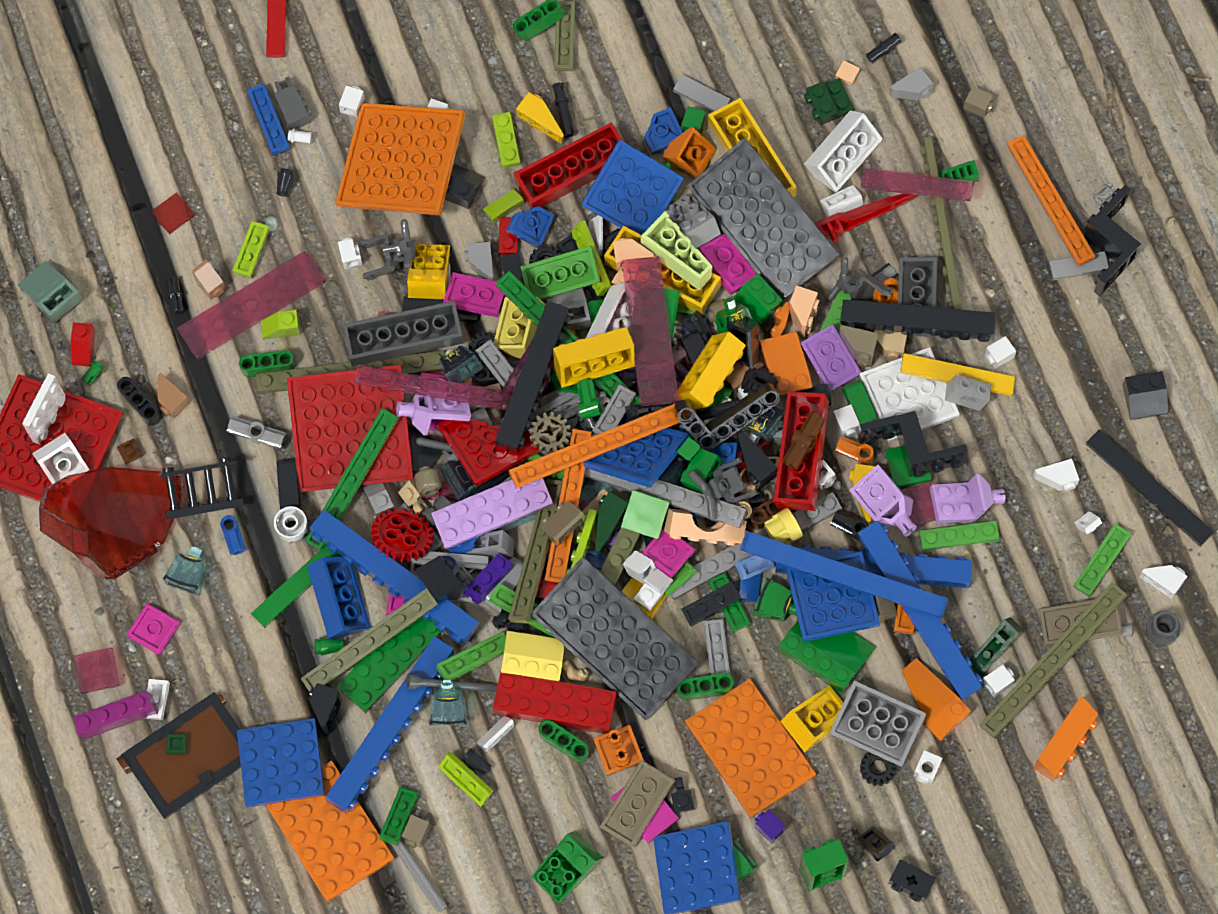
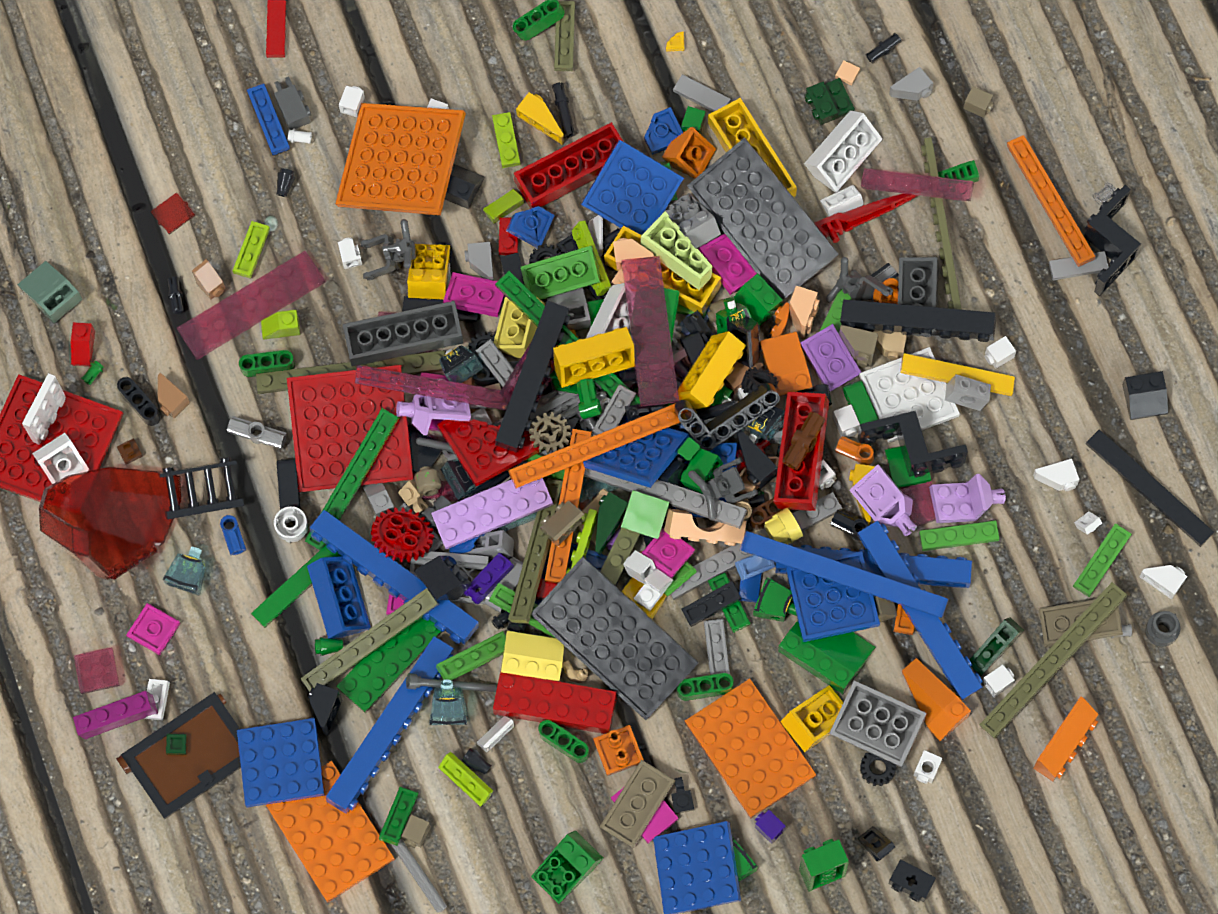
(676, 42): none -> yellow tile

